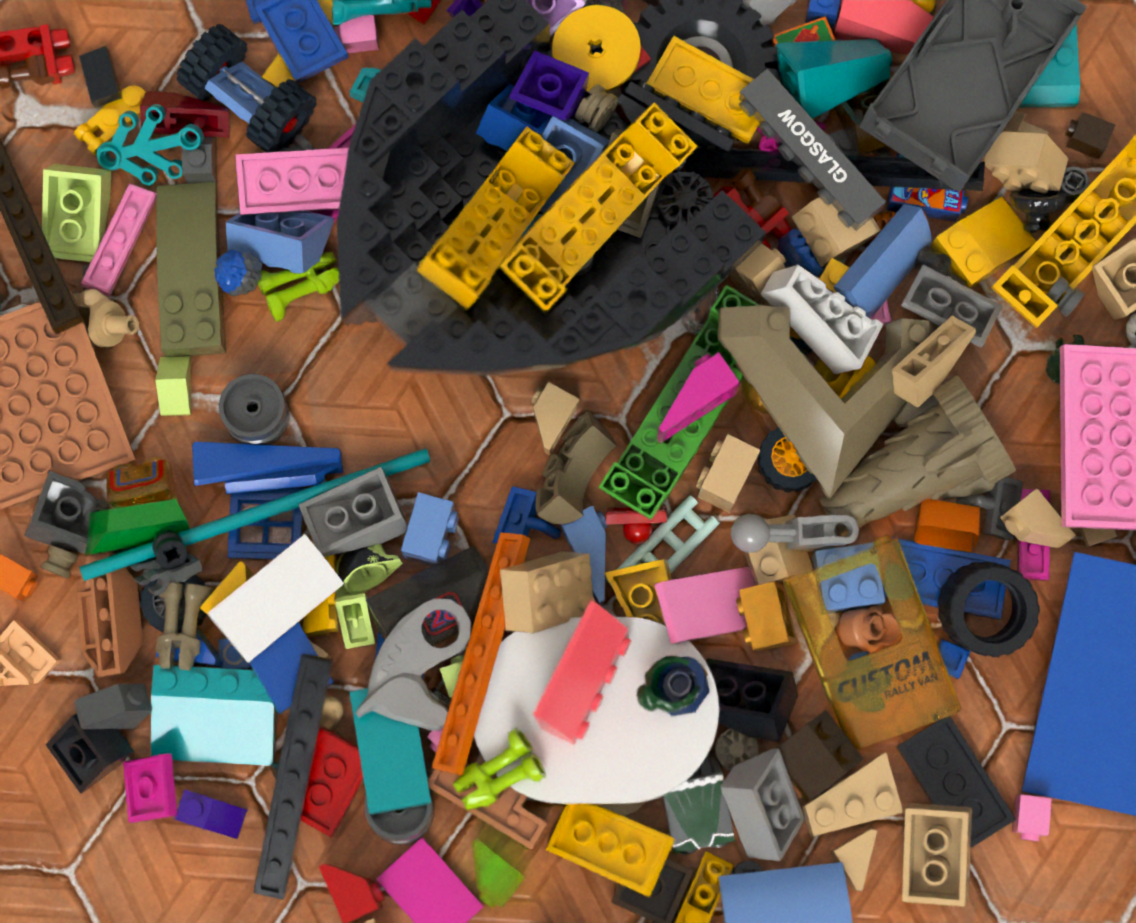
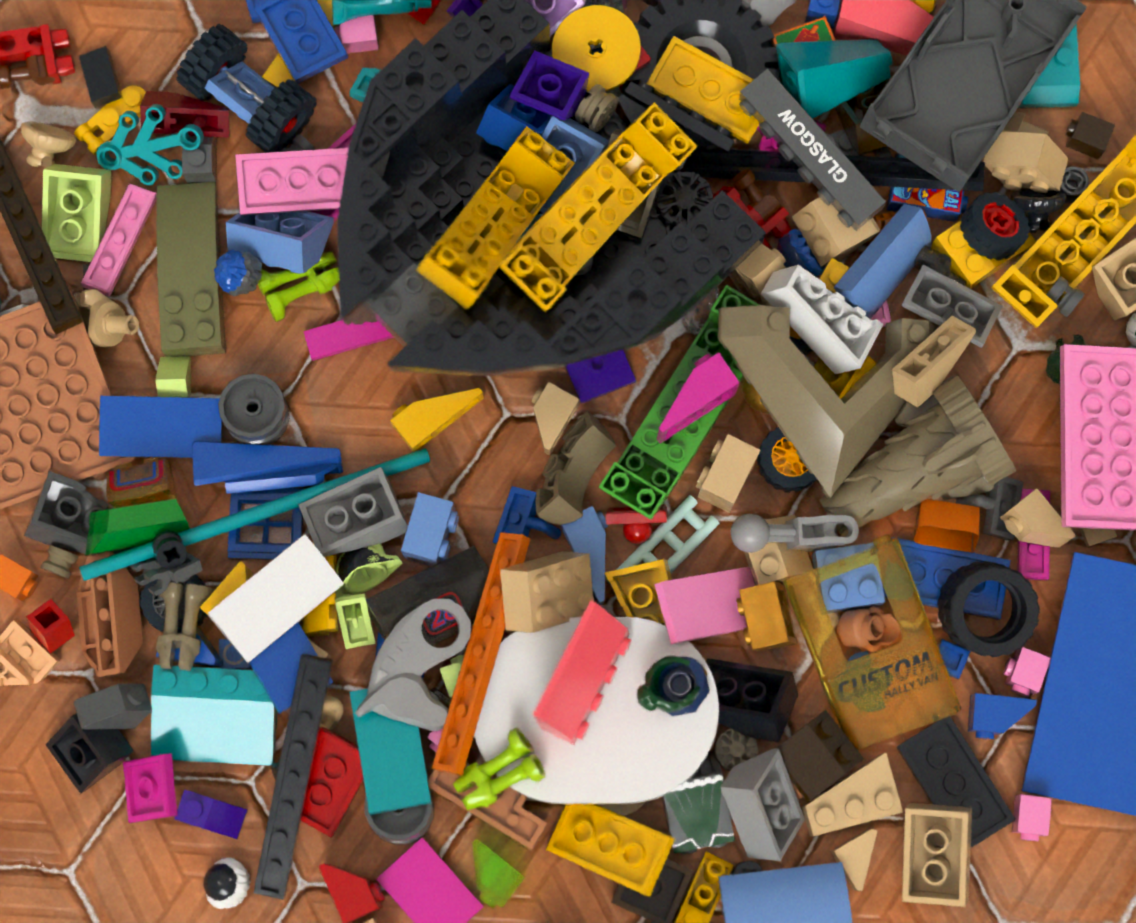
(45, 142): none -> tan hair
(50, 626): none -> red brick
(156, 425): none -> blue tile
(226, 883): none -> hair
(340, 337): none -> dark pink tile
(429, 417): none -> yellow slope
(600, 375): none -> dark purple plate
(995, 226): none -> black wheel
(995, 714): none -> blue slope
(1026, 671): none -> bright pink brick

